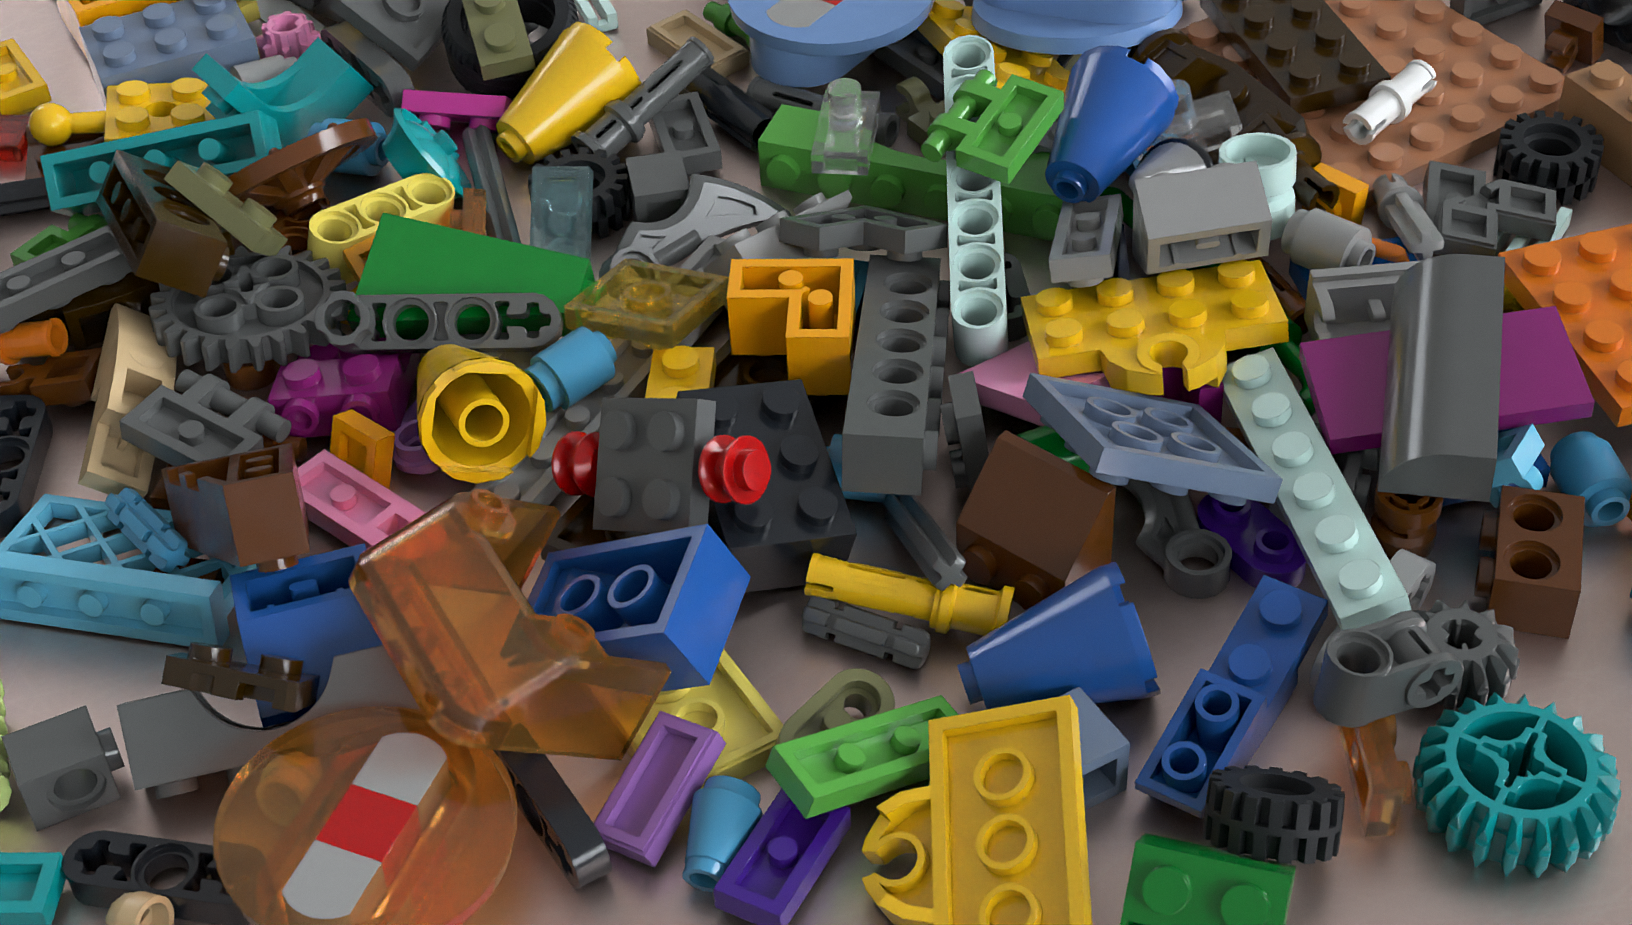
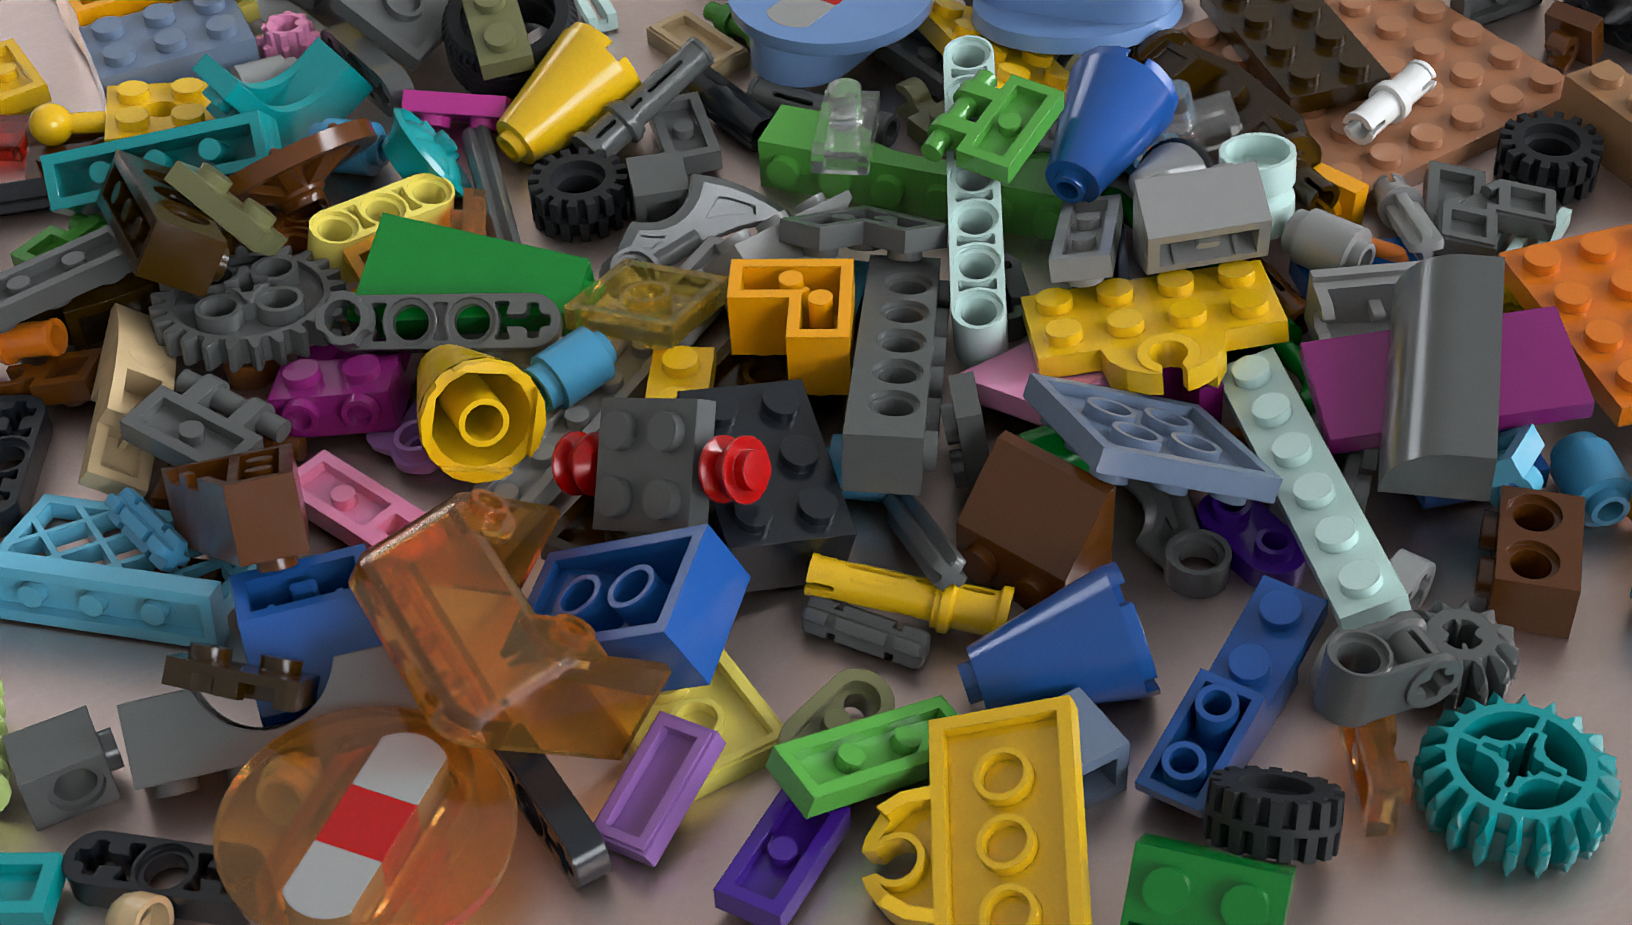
(363, 445): light orange plate -> none
(562, 209): clear light blue plate -> none
(719, 826): dark azure cone -> none
(1405, 522): reddish brown wheel -> none

